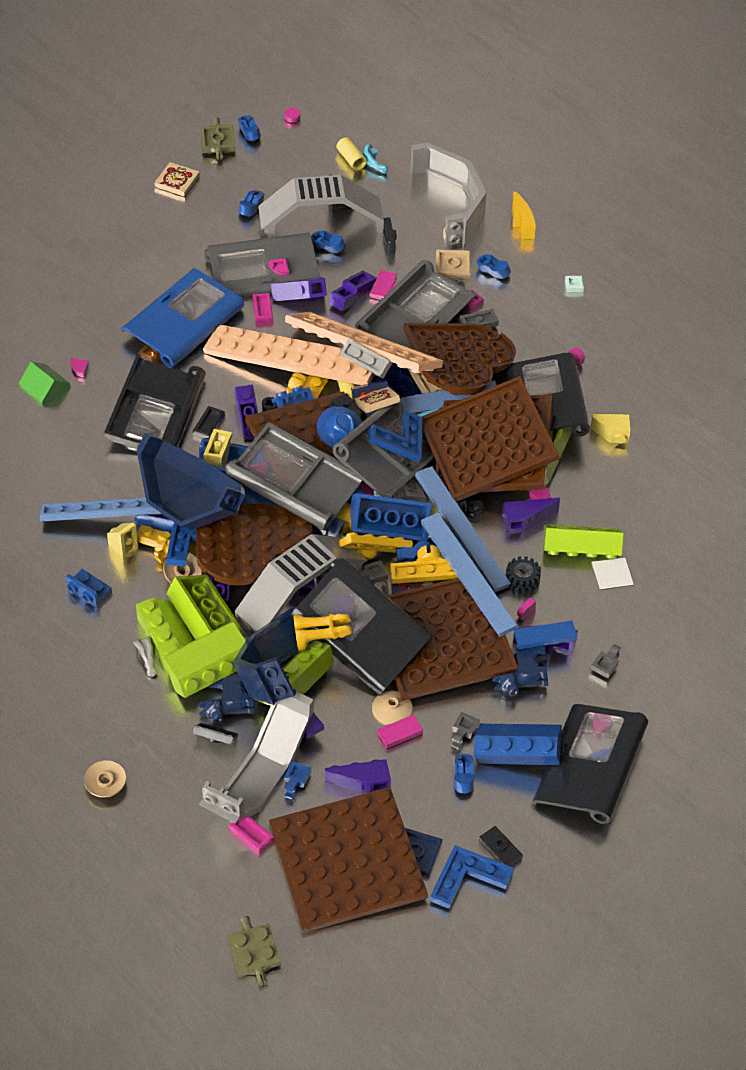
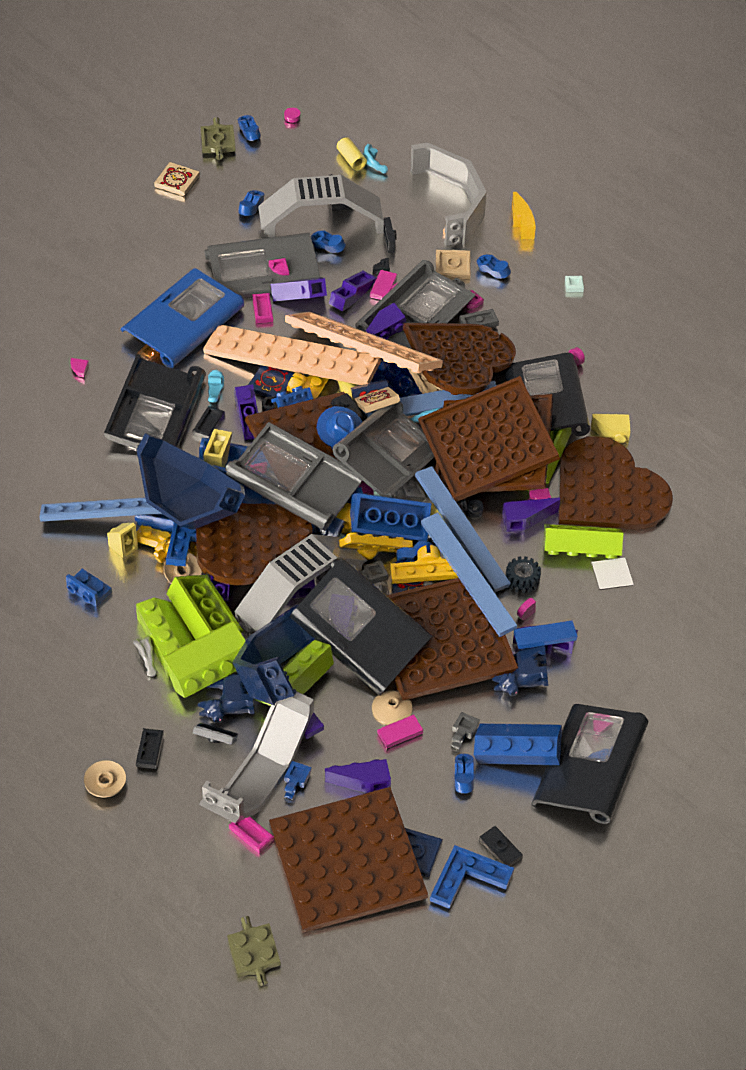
(42, 382): bright green slope -> none
(149, 748): none -> black plate
(216, 384): none -> medium azure piece
(270, 381): none -> dark blue tile
(304, 636): yellow piece -> none
(365, 358): light grey plate -> none
(382, 265): none -> black tile
(387, 322): none -> dark purple slope
(407, 445): blue plate -> none
(606, 488): none -> reddish brown plate
(606, 663): dark grey plate -> none

